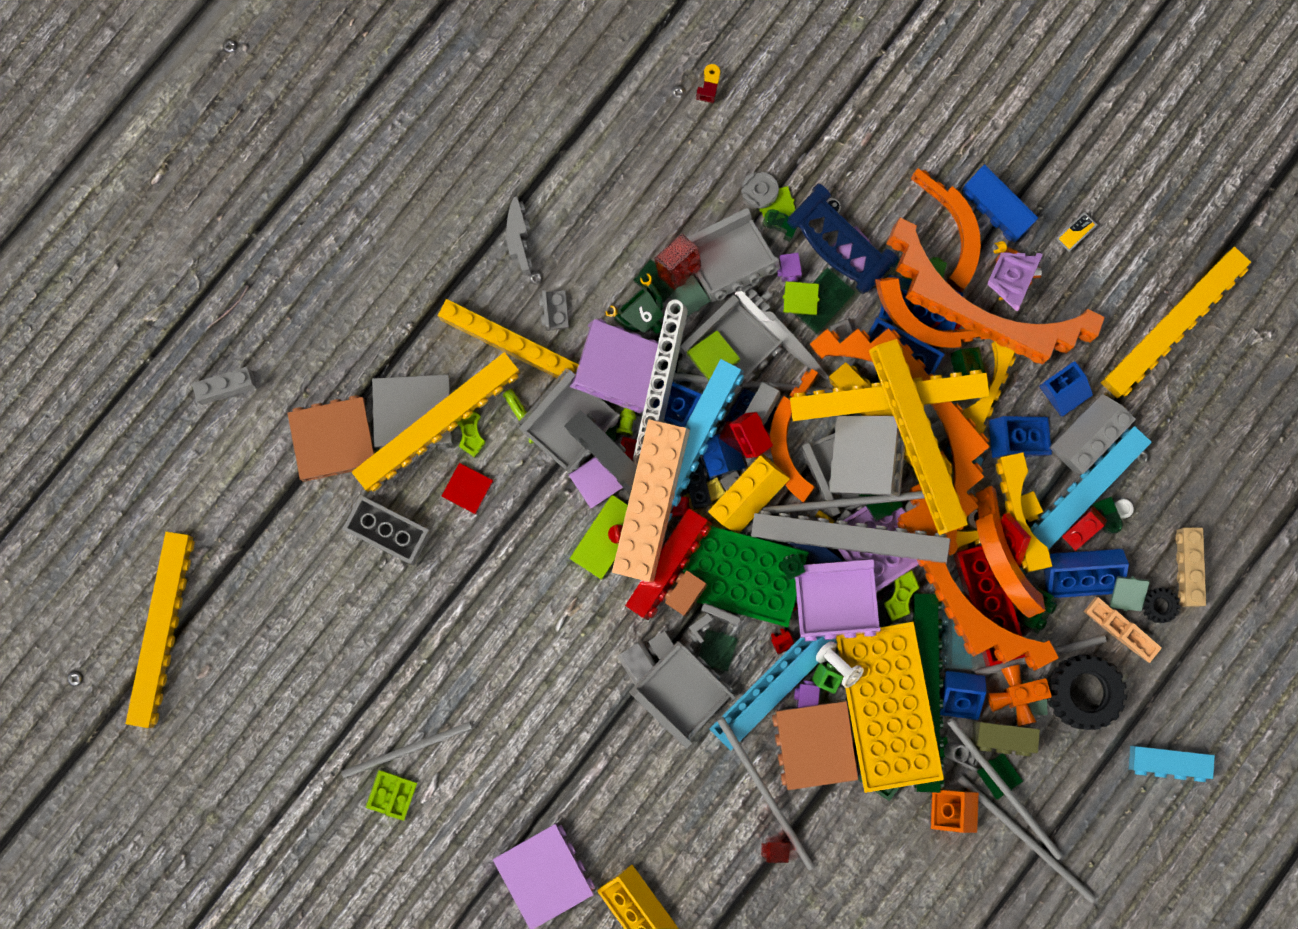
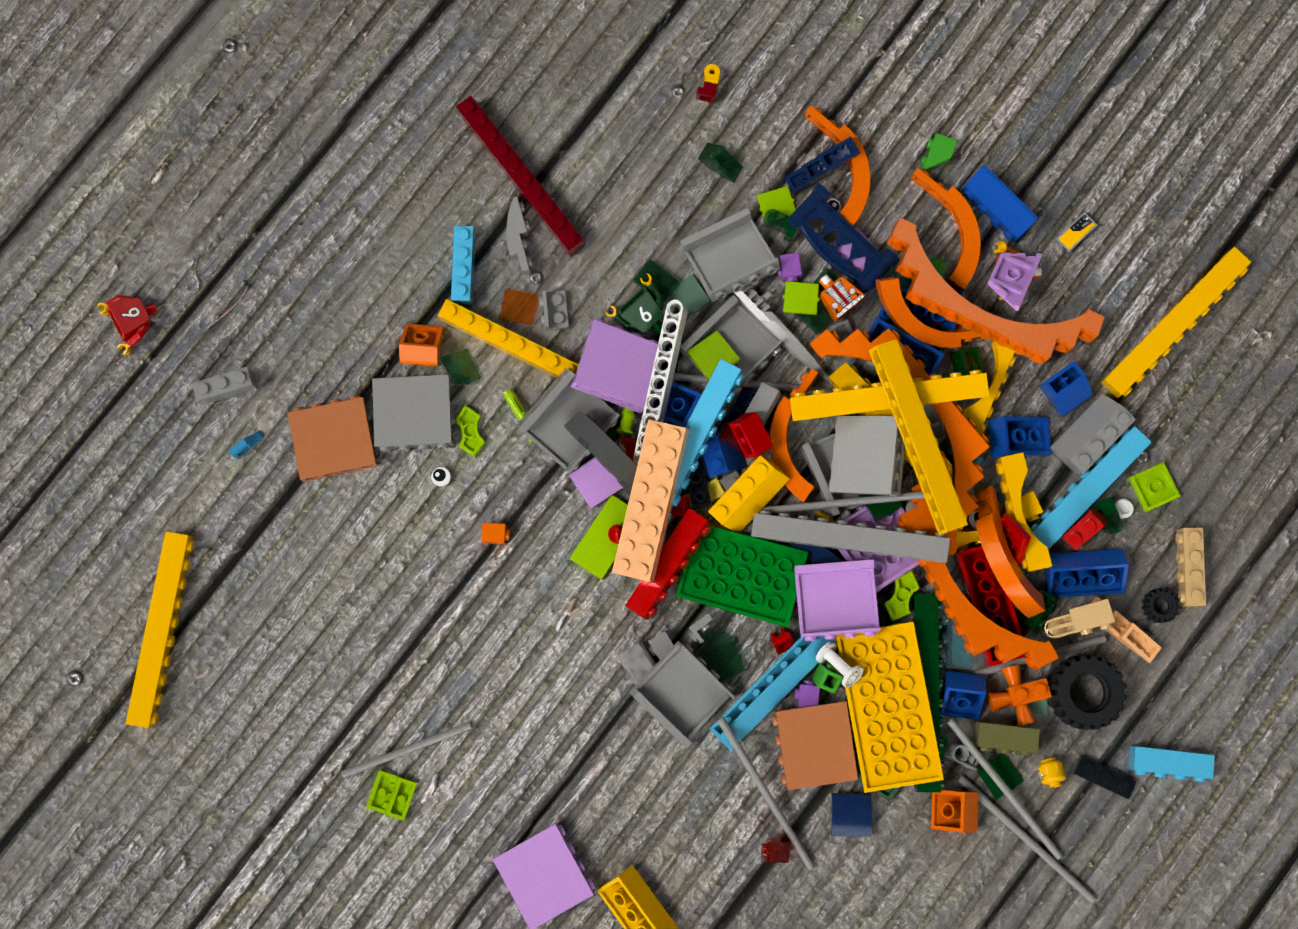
(129, 318): none -> red torso
(245, 444): none -> dark azure tile
(387, 530): light grey brick -> none
(420, 345): none -> orange slope
(436, 422): yellow brick -> none
(441, 477): none -> white tile
(460, 367): none -> clear green piece
(463, 265): none -> medium azure brick
(467, 488): red tile -> none
(494, 533): none -> orange brick
(518, 307): none -> clear orange piece
(520, 176): none -> dark red brick
(678, 261): clear red brick -> none
(685, 593): nougat brick -> none
(720, 161): none -> clear green slope
(722, 615): light grey tile -> none
(724, 661): none -> clear green piece
(760, 190): light grey tile -> none
(792, 566): dark green bracket -> none
(822, 165): none -> dark blue slope
(839, 296): none -> torso
(851, 814): none -> dark blue slope
(858, 165): none -> orange arch
(939, 152): none -> bright green slope
(1051, 772): none -> yellow head
(1081, 620): none -> tan brick
(1104, 777): none -> black plate
(1129, 593): sand green piece -> none
(1154, 487): none -> lime tile

